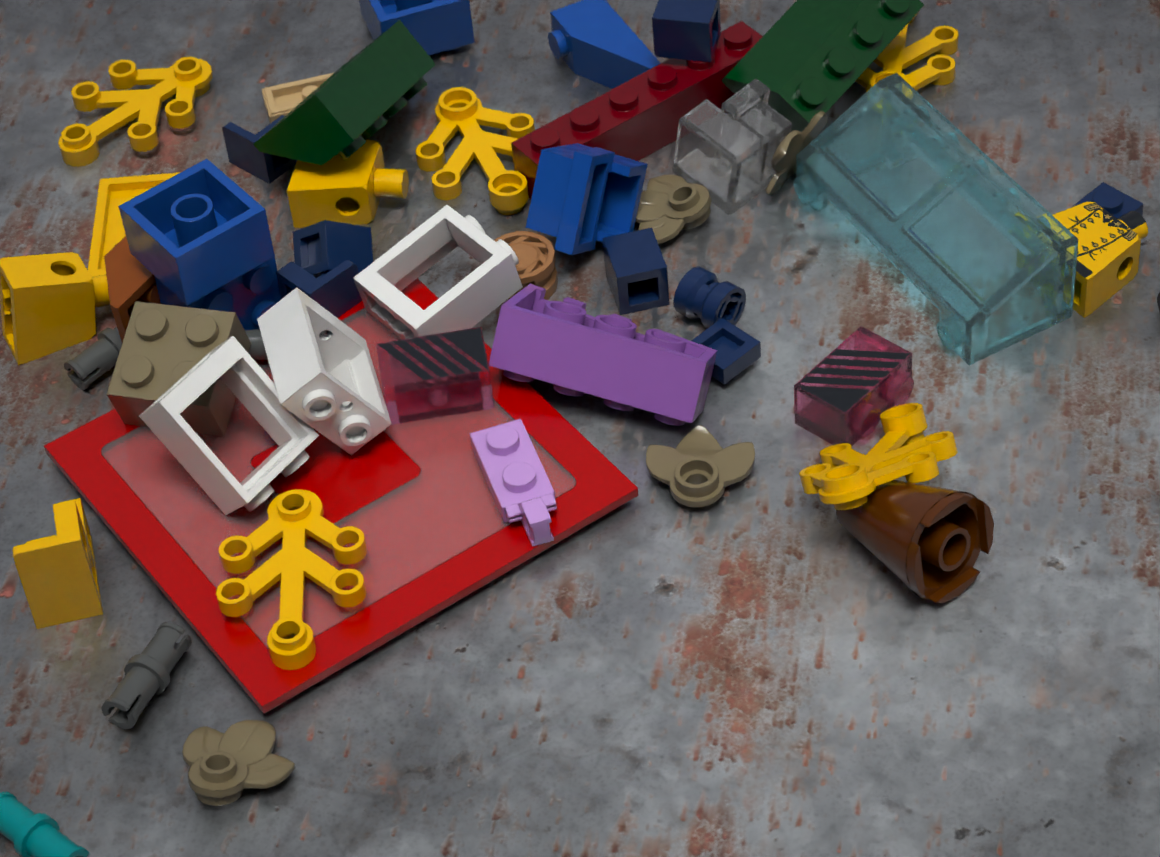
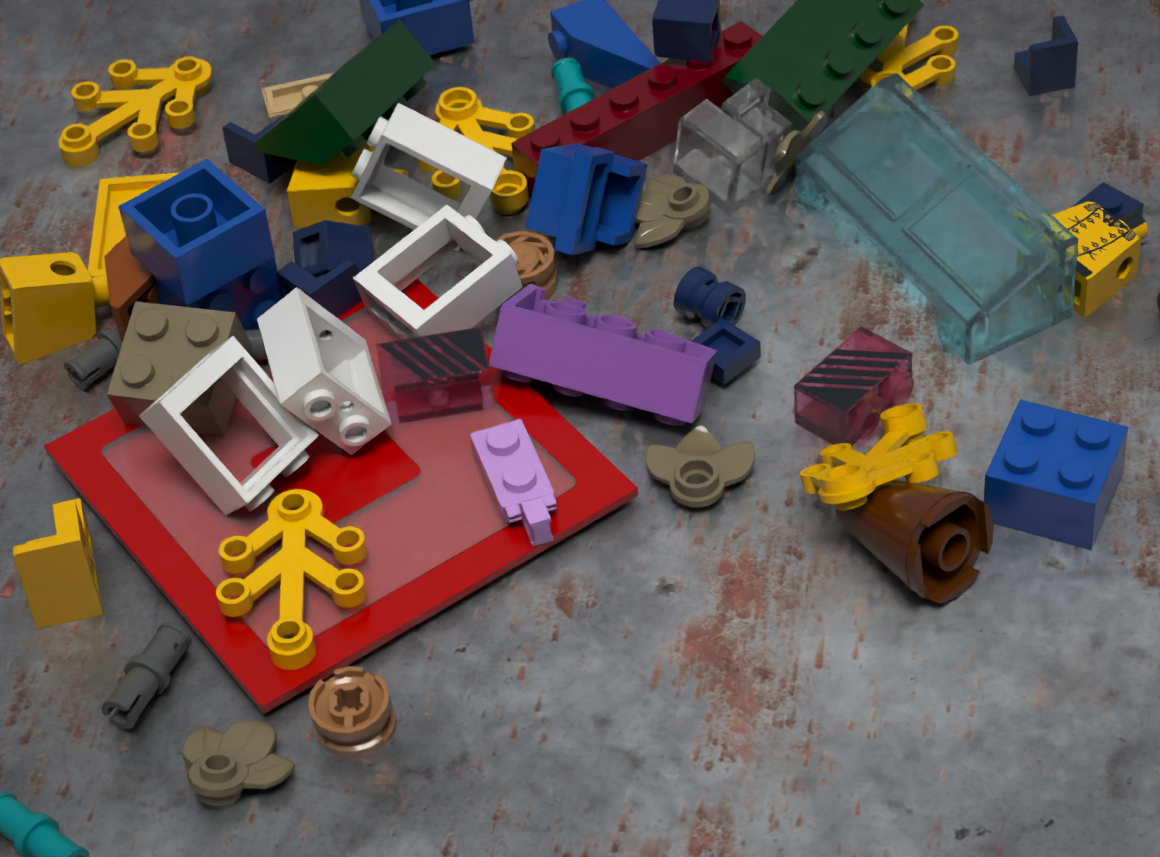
(352, 712): none -> medium nougat wheel
(435, 145): none -> white window
(571, 85): none -> teal pin
(636, 271): dark blue brick -> none
(1049, 64): none -> dark blue panel
(1055, 473): none -> blue brick

